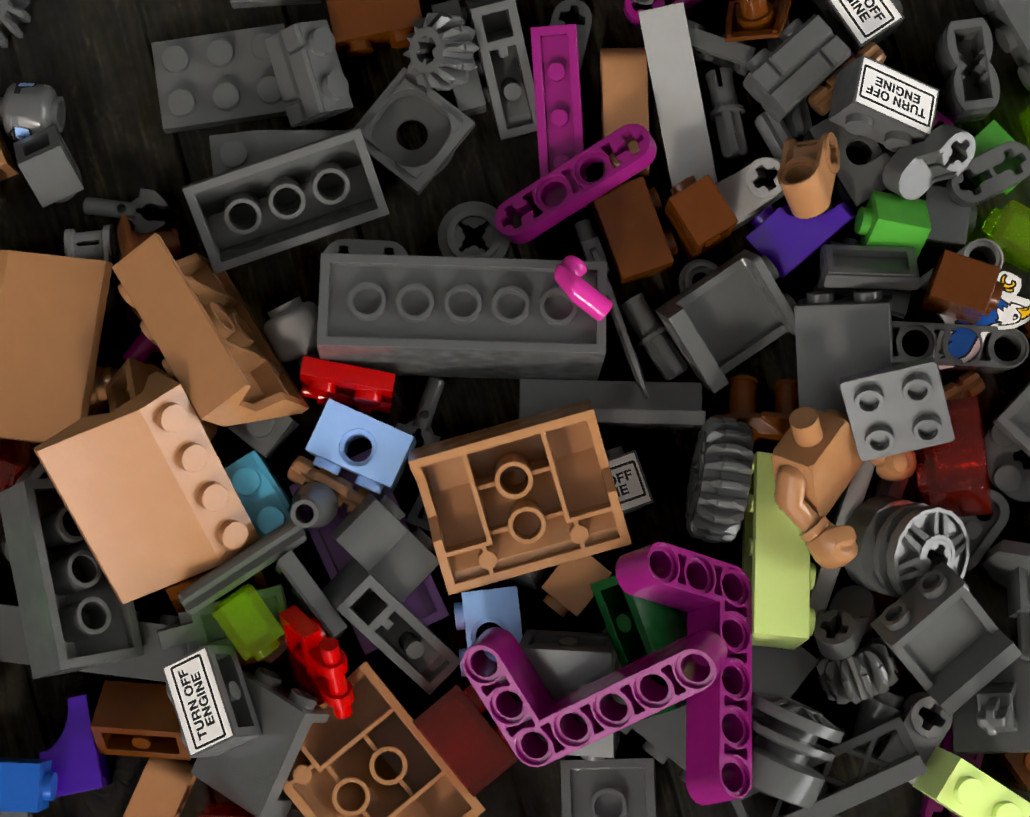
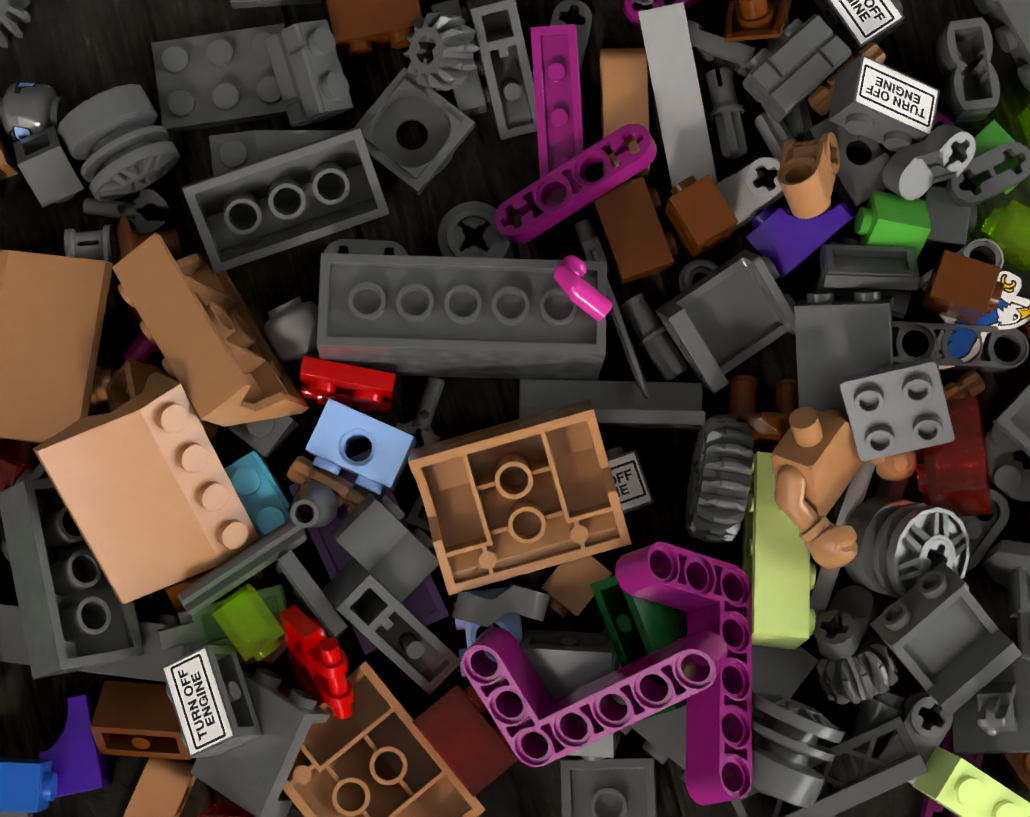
(118, 142): none -> dark grey wheel
(487, 611): none -> dark grey piece

